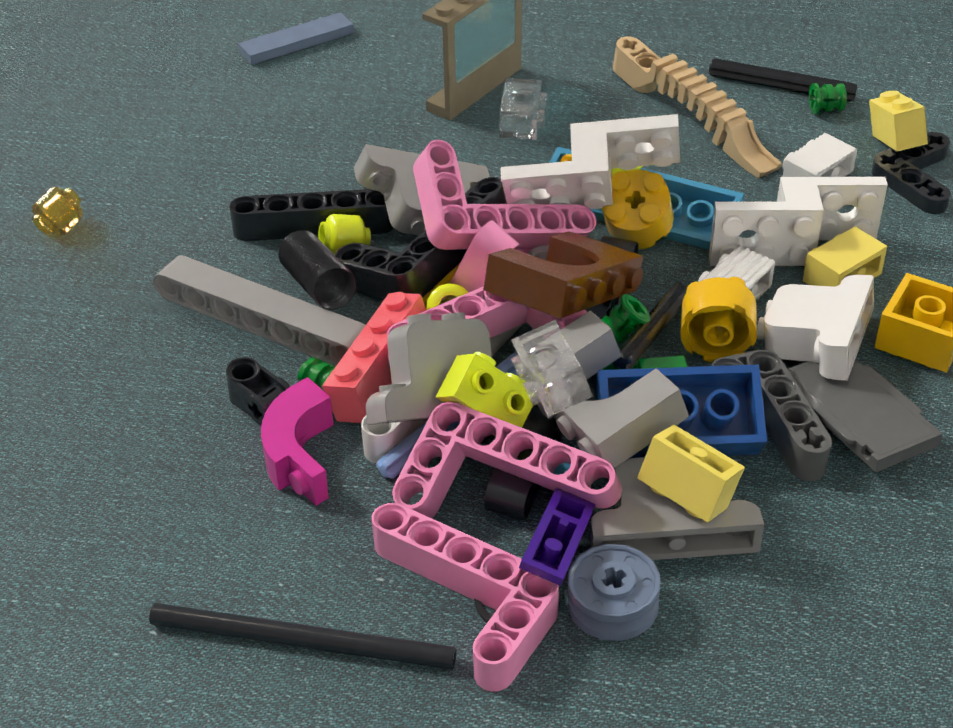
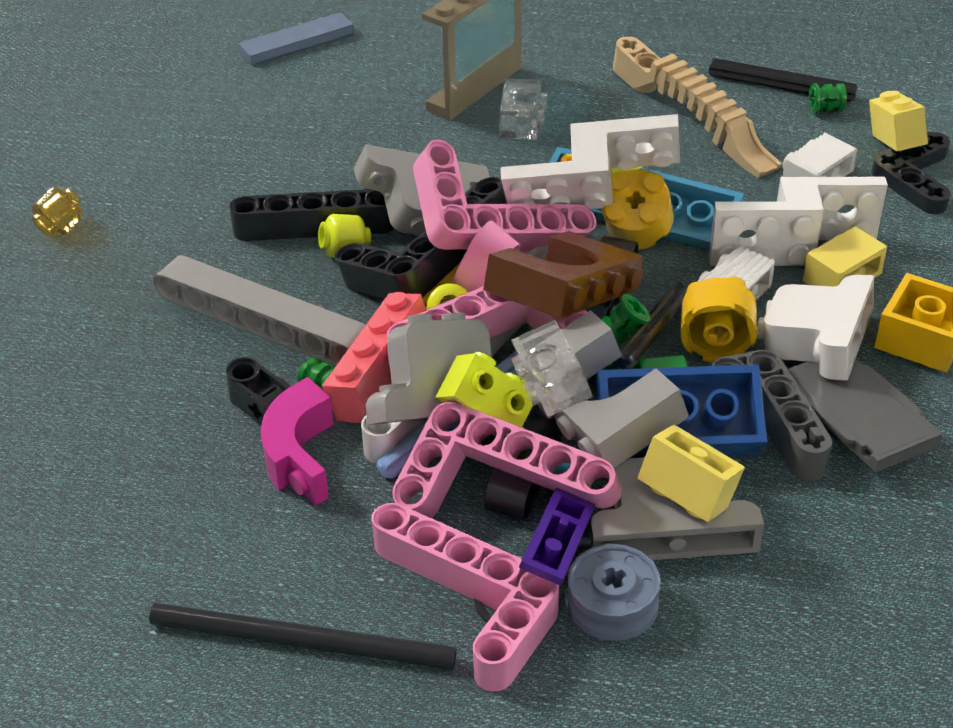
(311, 260): black piece -> none

